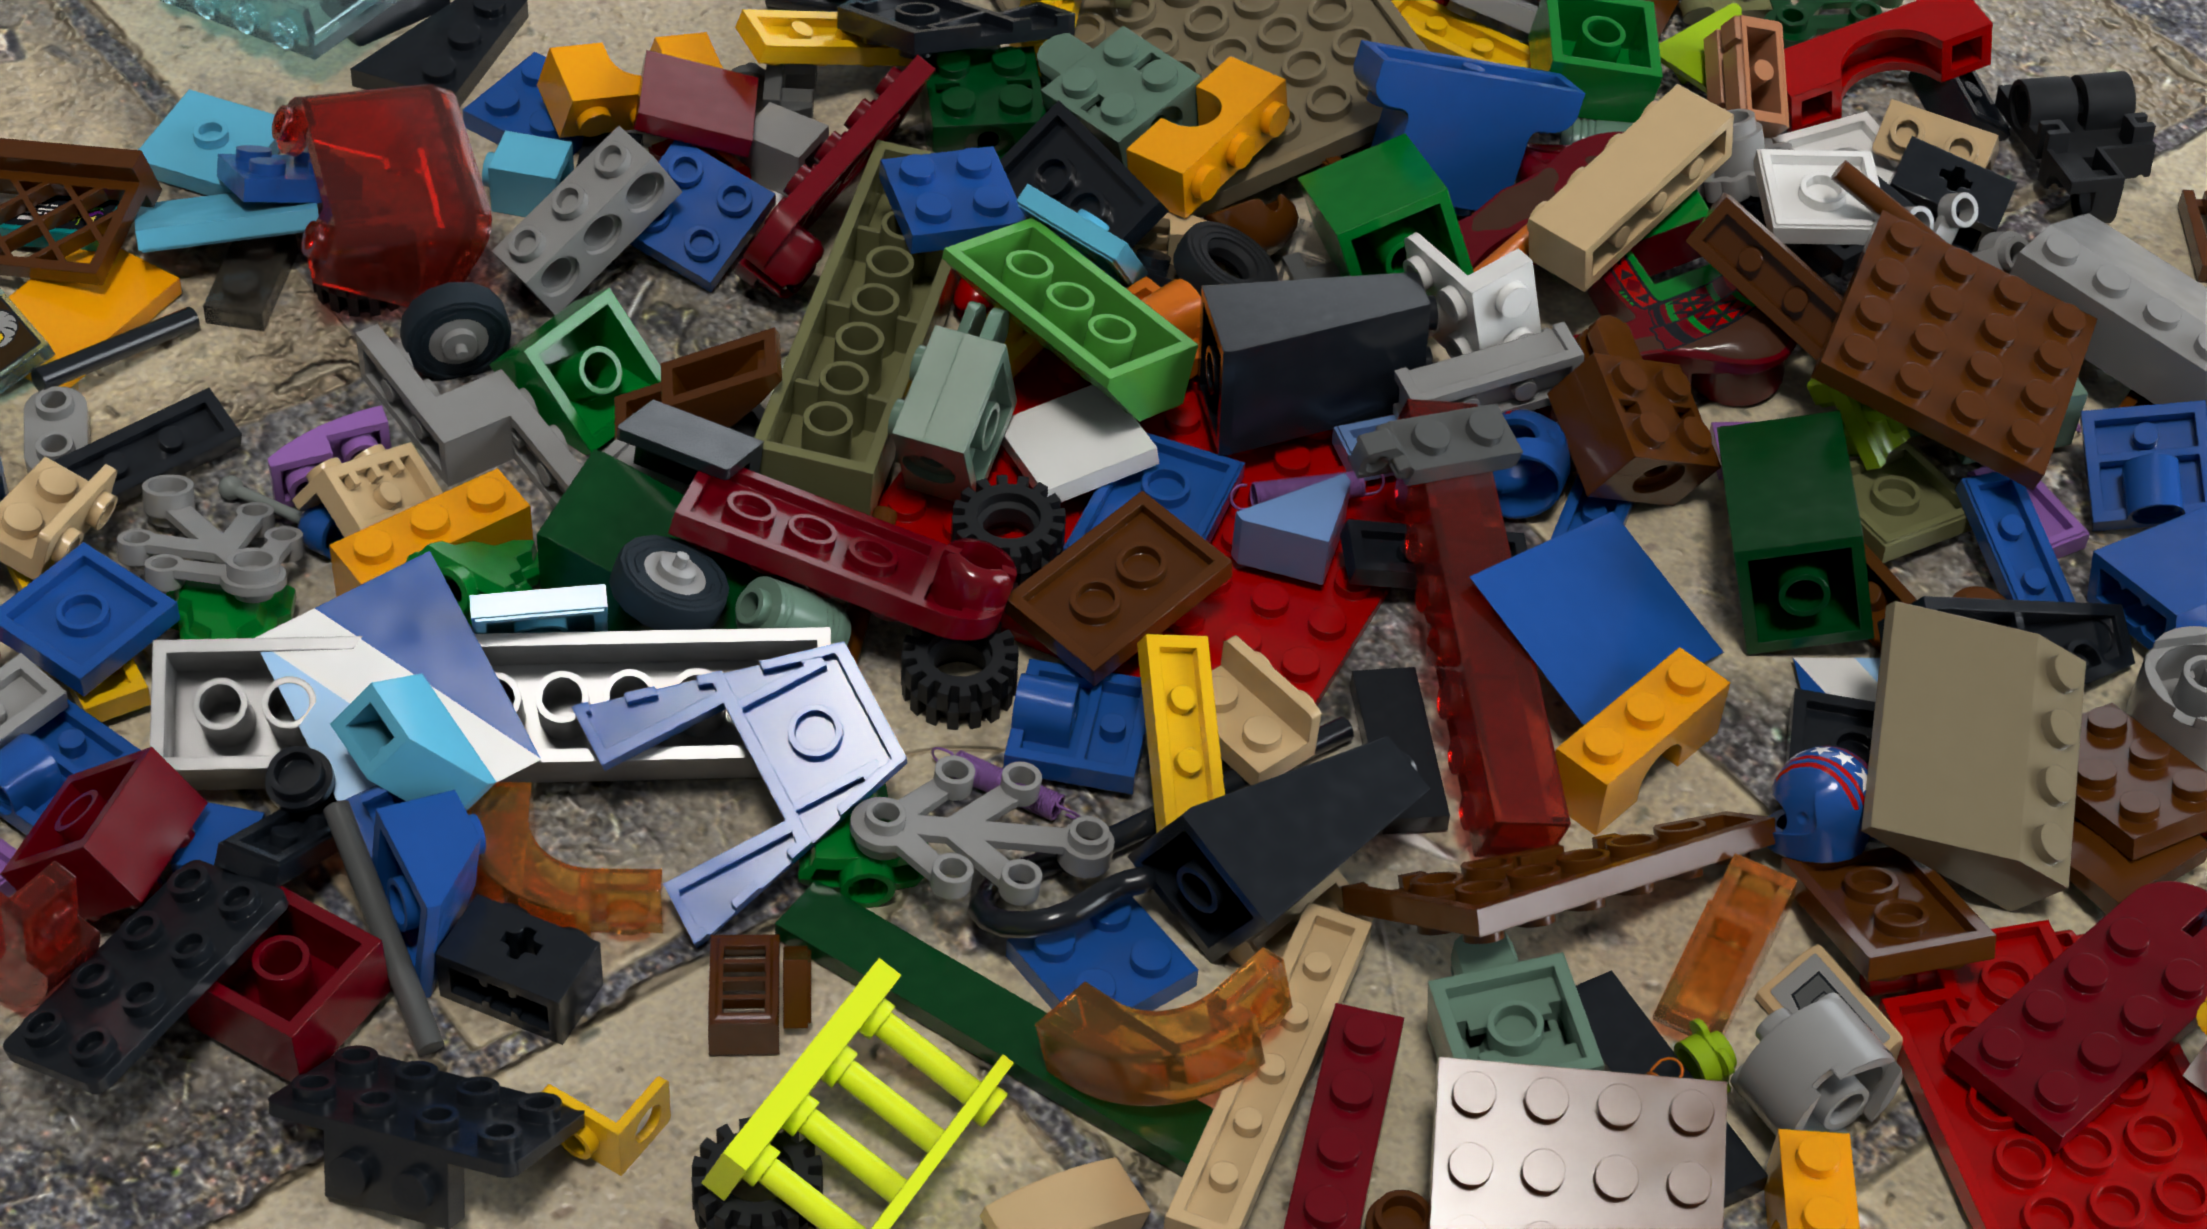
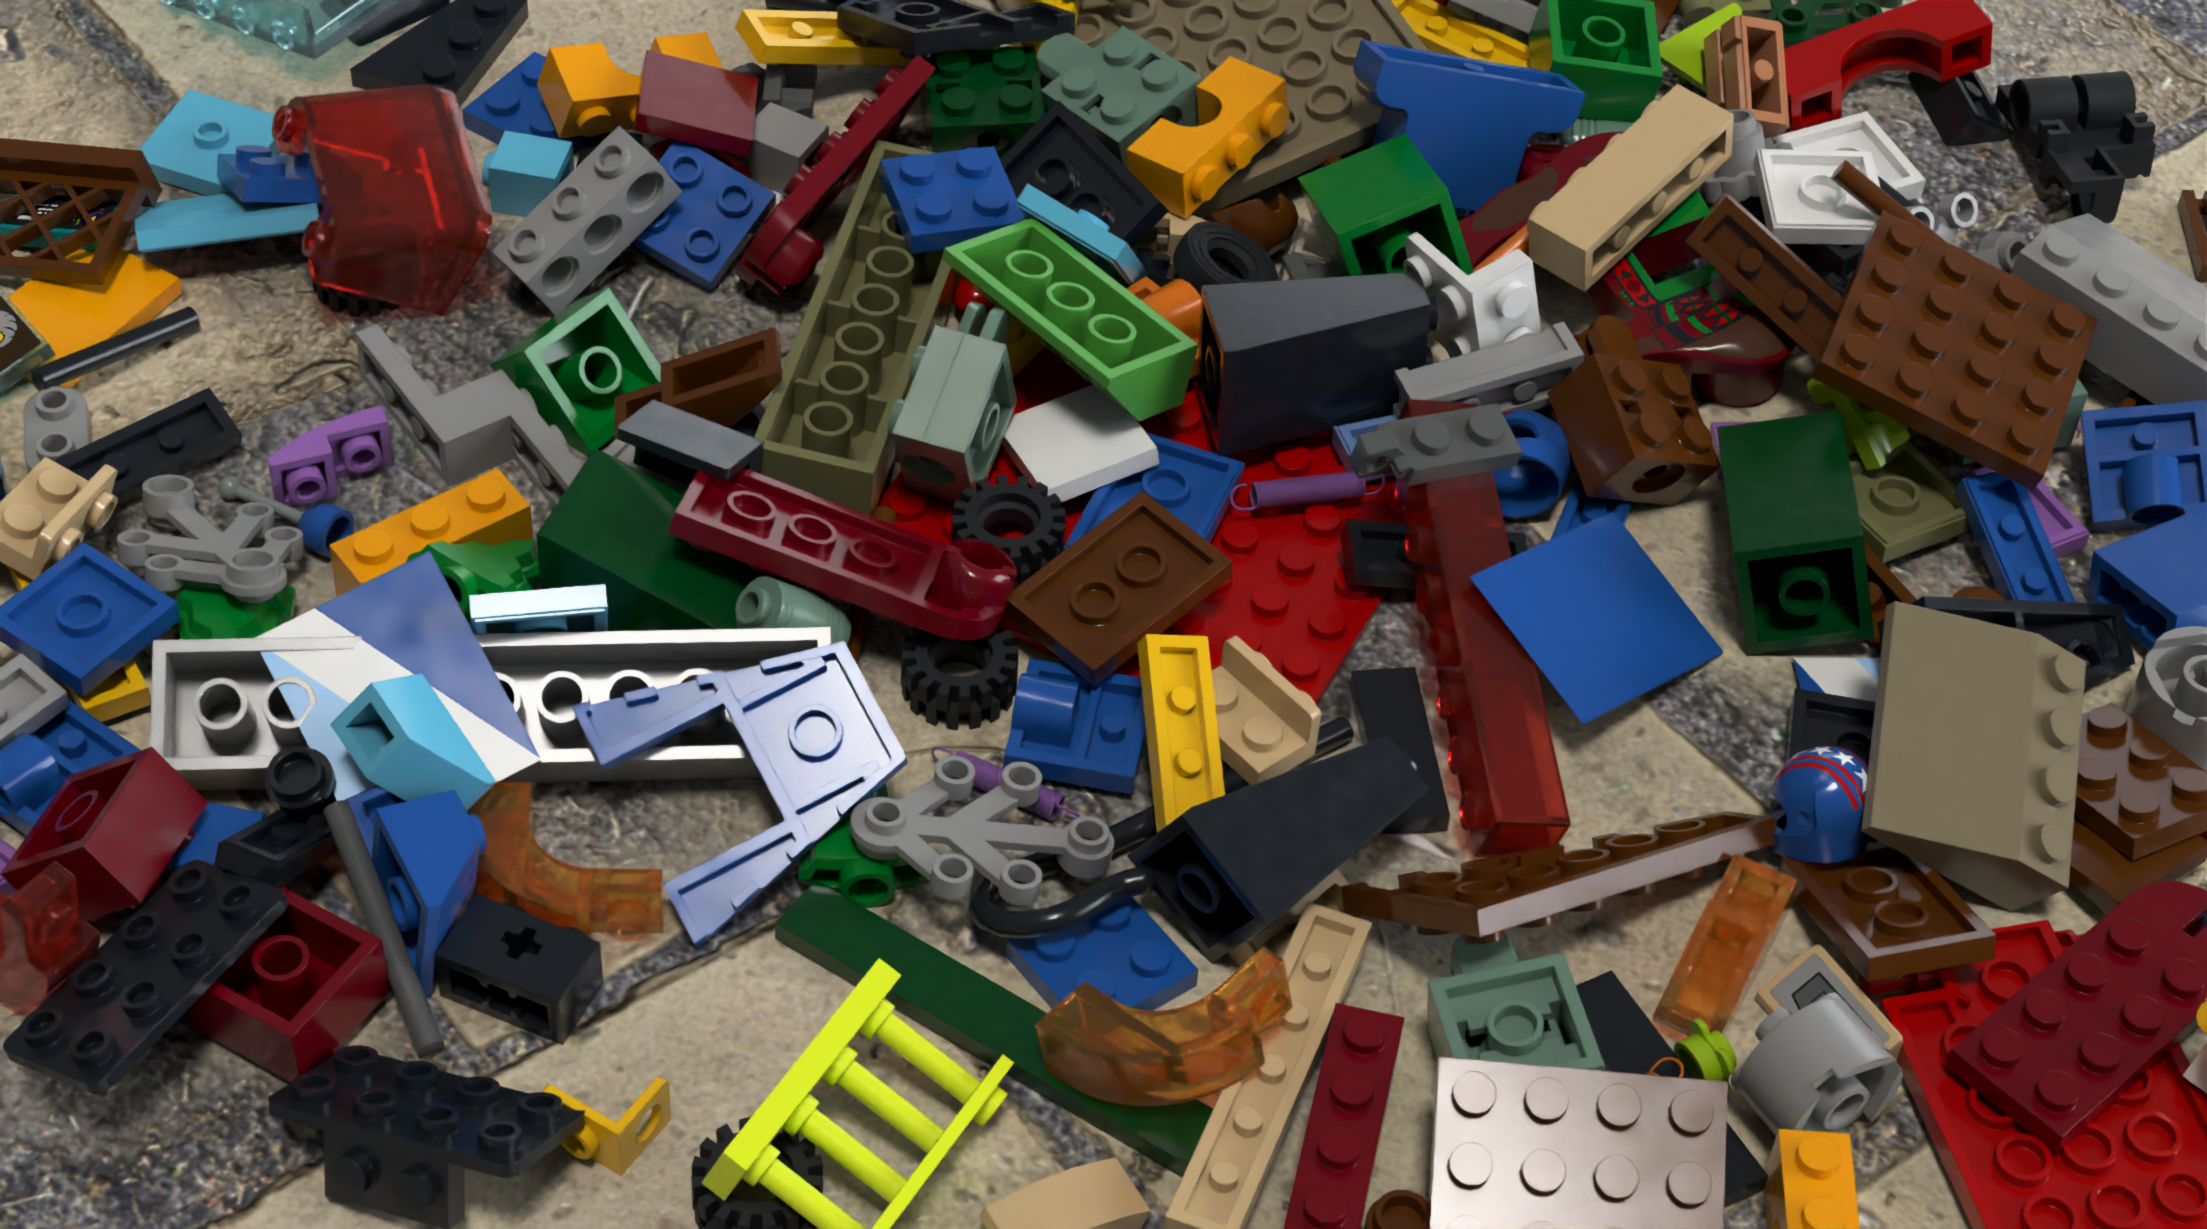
(250, 282): clear smoke plate -> none
(369, 486): tan bracket -> none
(455, 330): black wheel -> none
(668, 584): black wheel -> none
(746, 1031): reddish brown slope -> none
(796, 987): reddish brown tile -> none
(1294, 531): medium blue slope -> none
(1662, 714): light orange arch -> none
(1930, 172): black brick -> none
(1960, 139): tan bracket -> none

